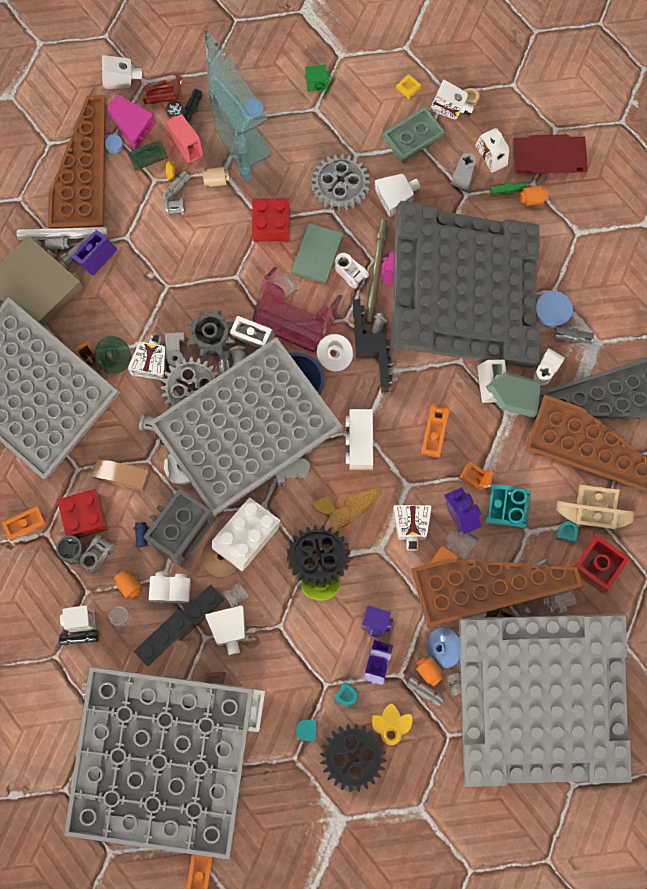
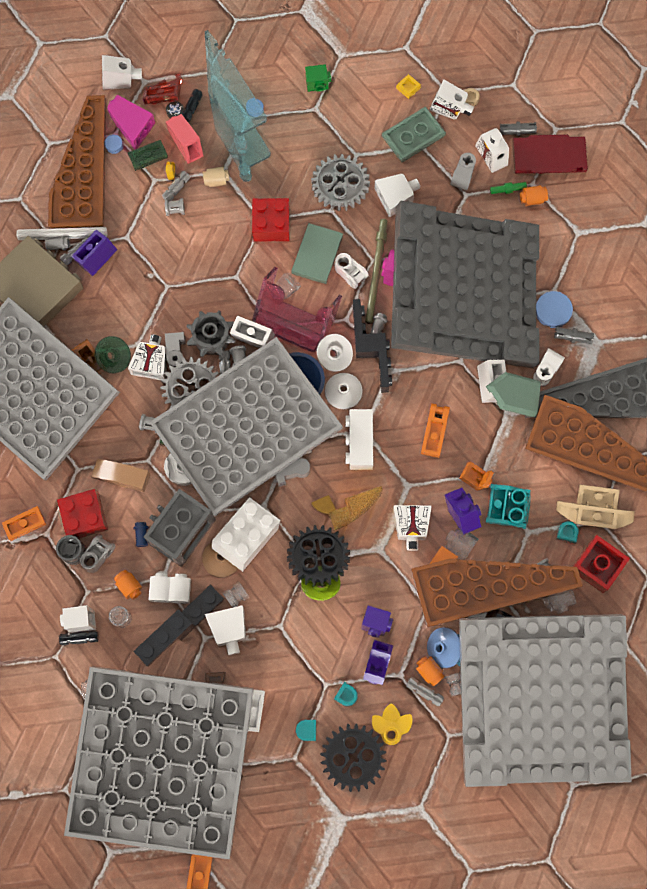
(342, 399): none -> white dish
(518, 128): none -> dark grey pin

